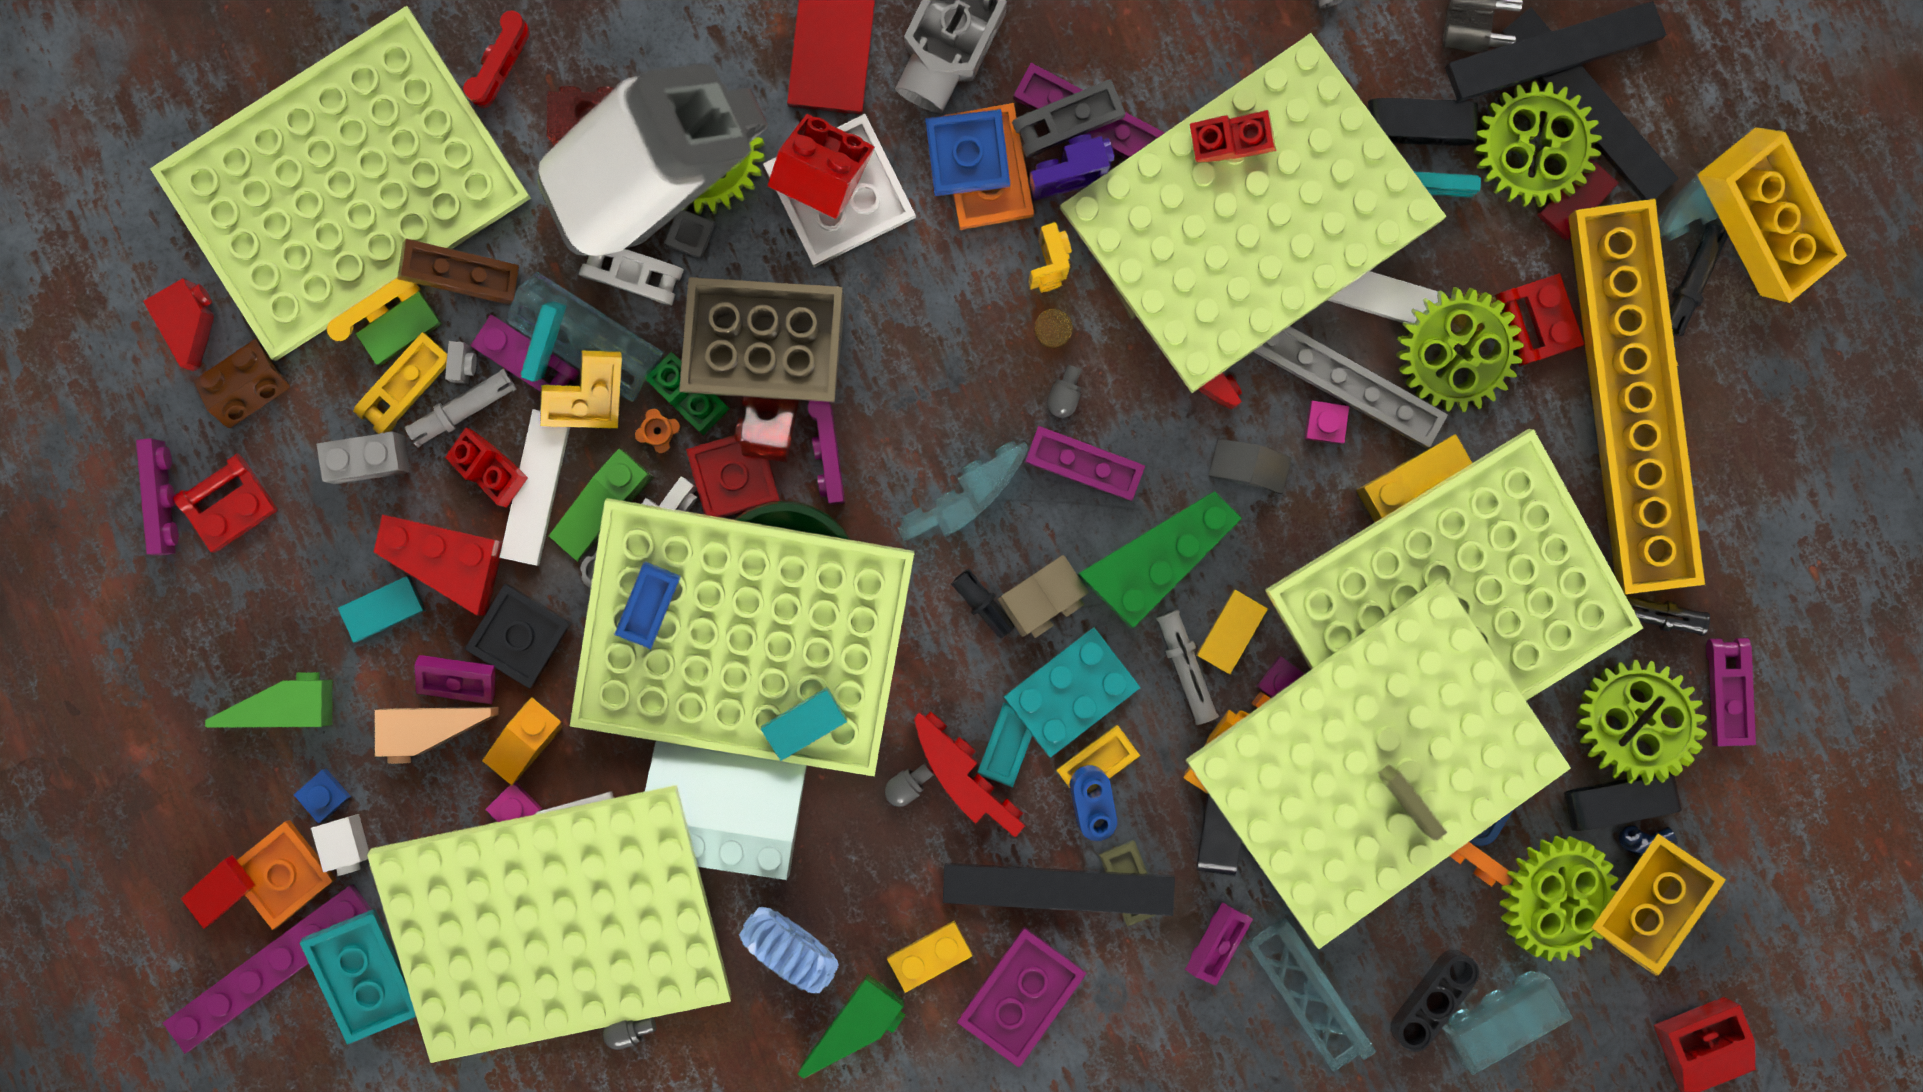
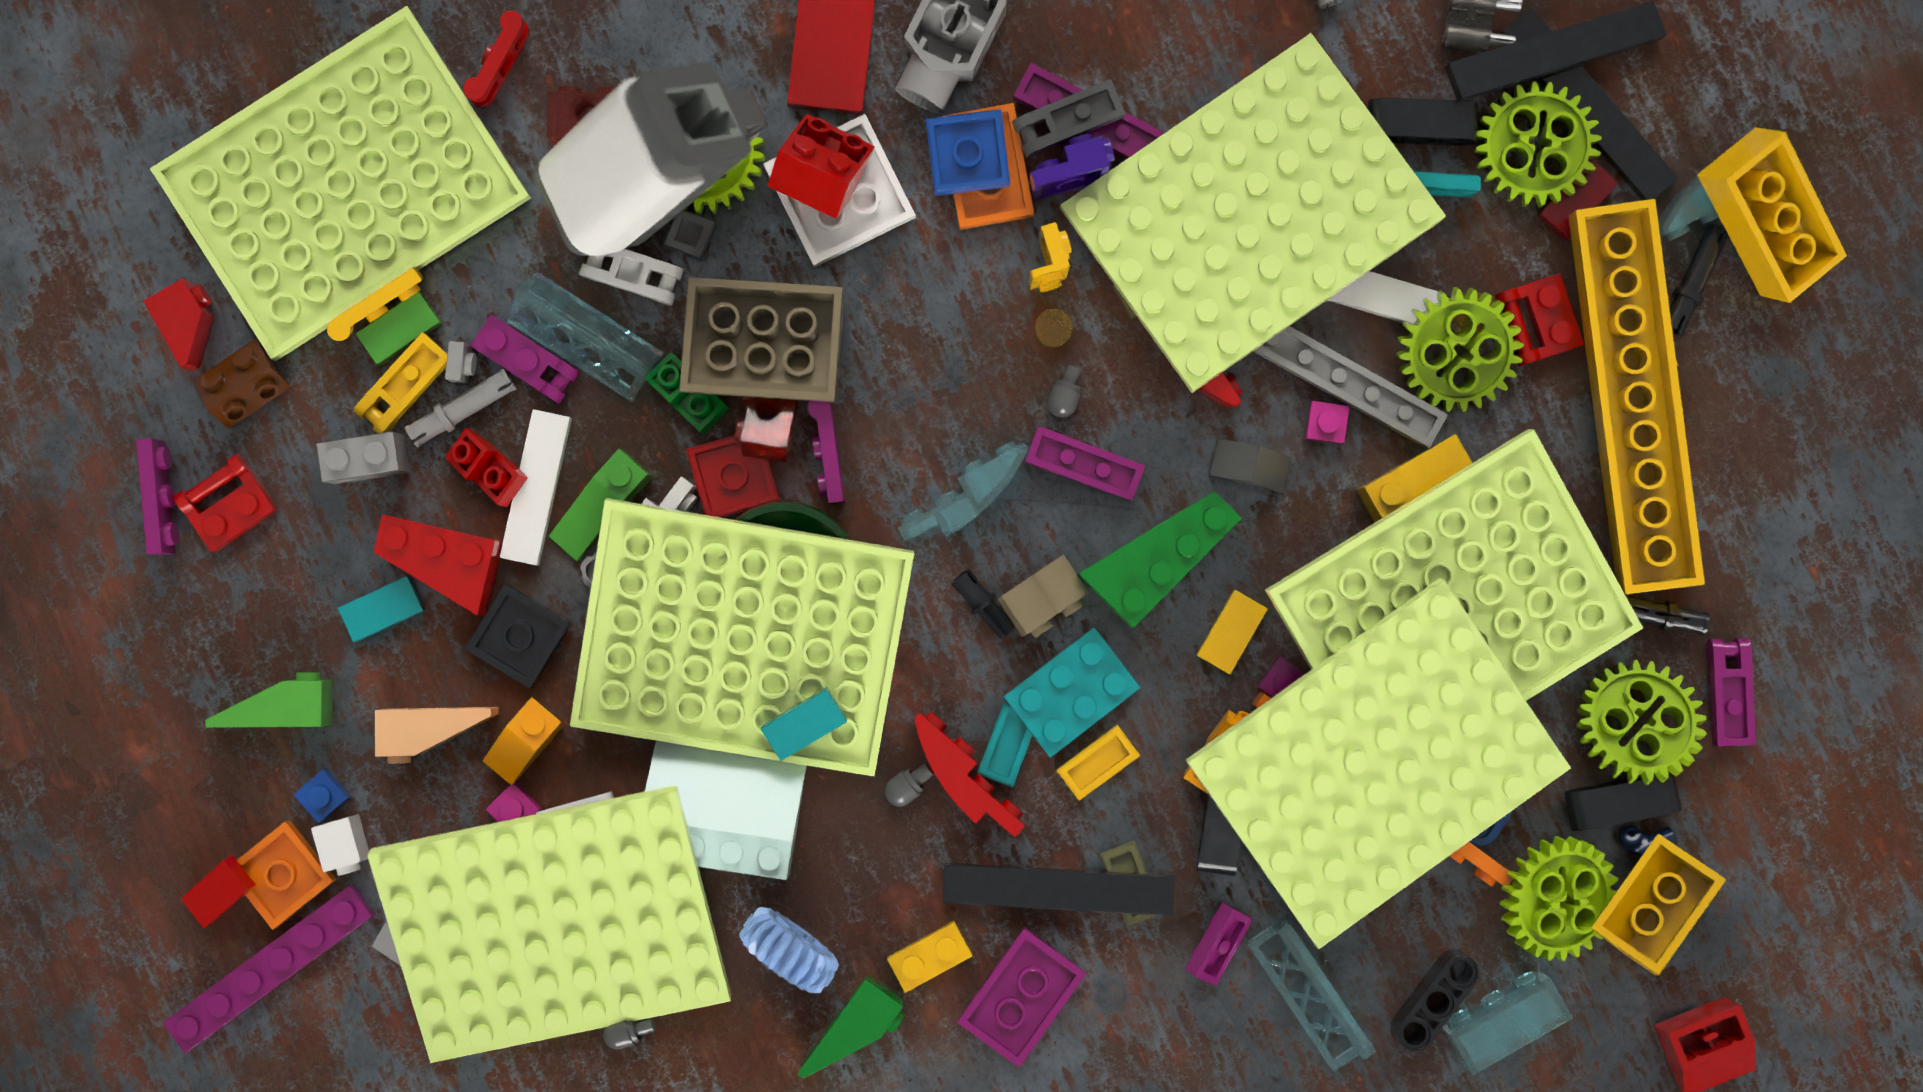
(359, 975): teal plate -> none
(455, 679): magenta plate -> none
(457, 271): reddish brown plate -> none
(543, 341): teal tile -> none
(590, 404): yellow plate -> none
(647, 605): blue tile -> none
(668, 429): orange plate -> none
(1095, 805): blue plate -> none
(1187, 667): light grey pin -> none
(1232, 138): red slope -> none
(1412, 803): olive tile -> none

